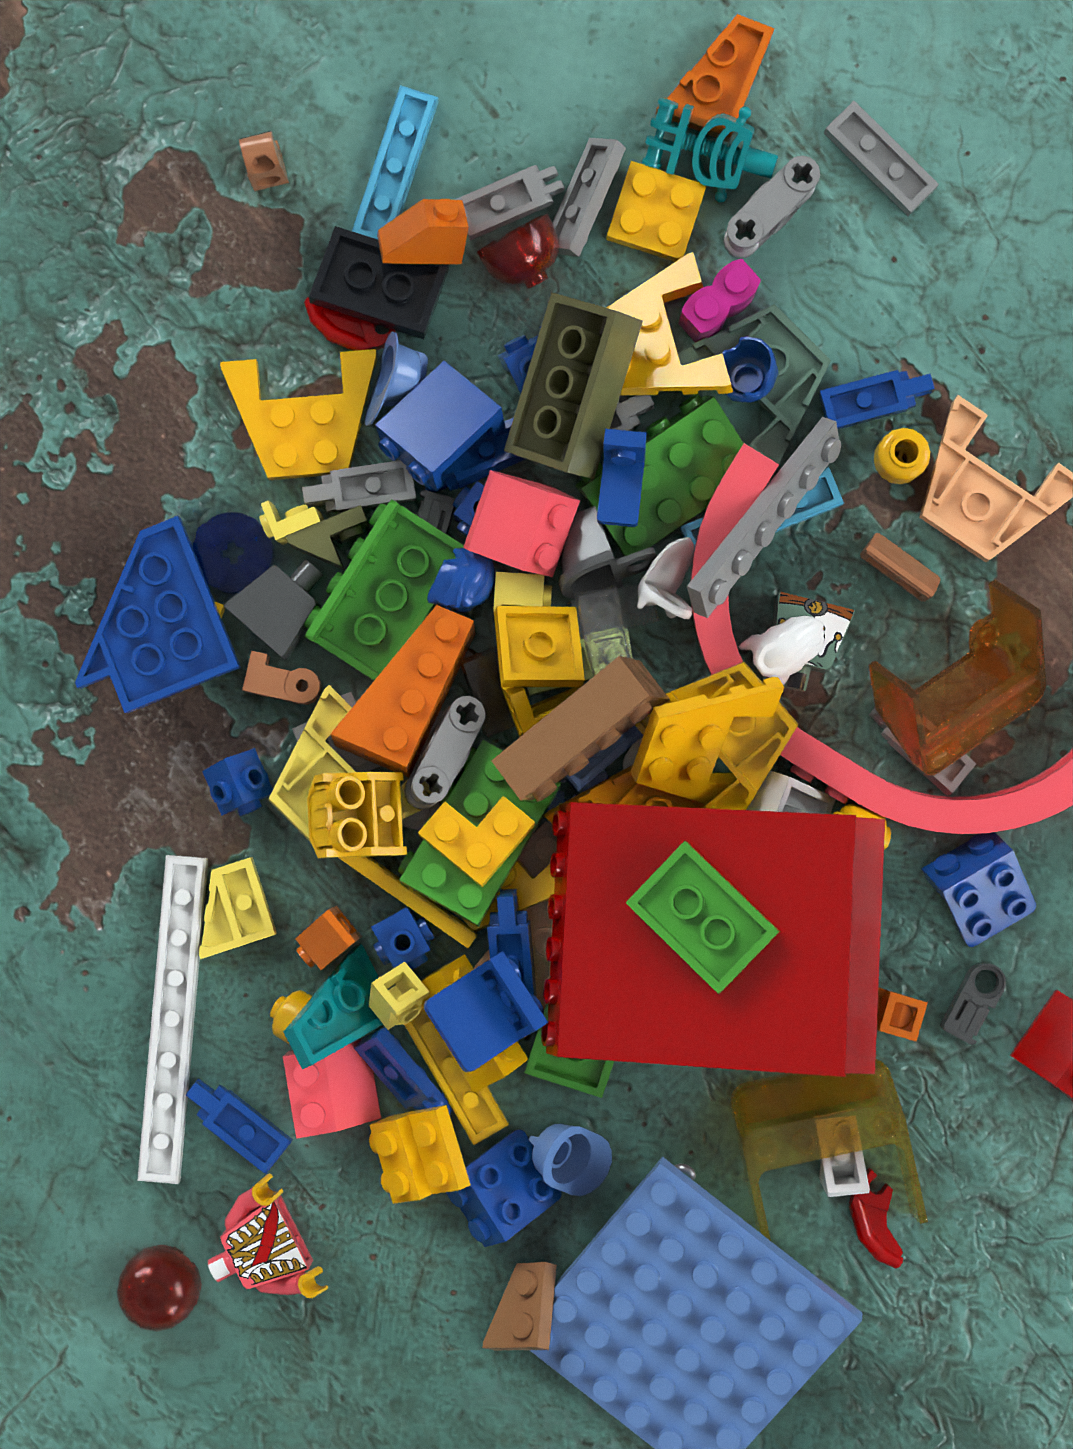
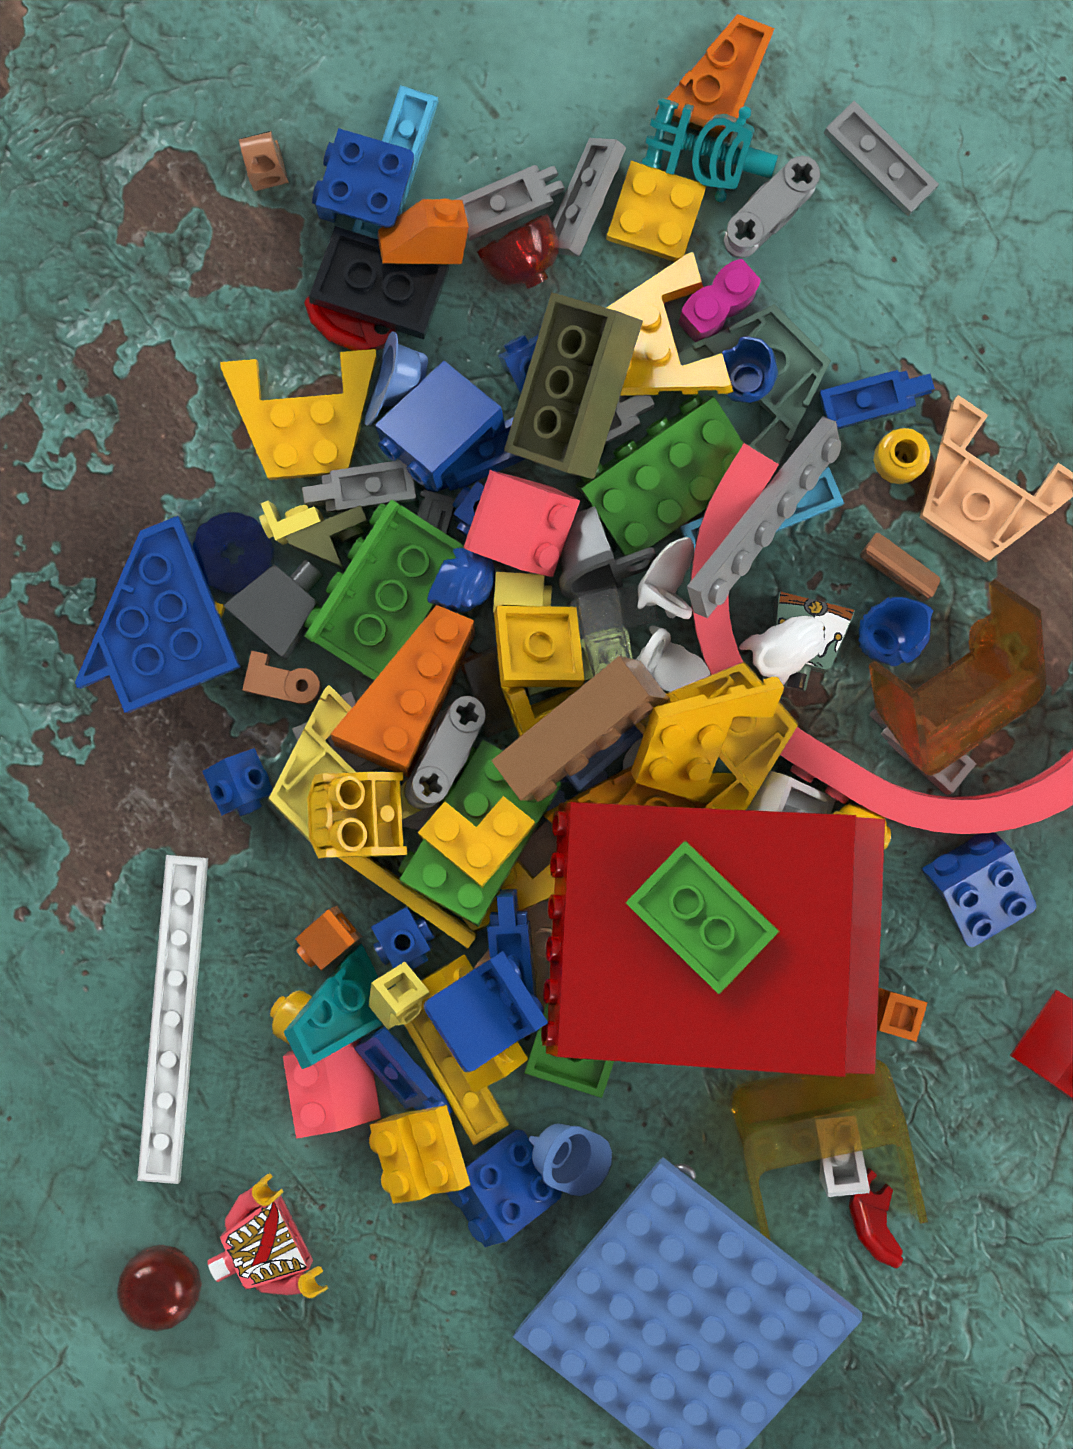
(235, 909): light yellow wing -> none
(239, 1125): blue hinge -> none
(363, 179): none -> blue bracket
(525, 1310): medium nougat wing -> none
(621, 477): blue bracket -> none
(669, 662): none -> white piece
(895, 630): none -> blue hair
(970, 1006): dark grey piece -> none

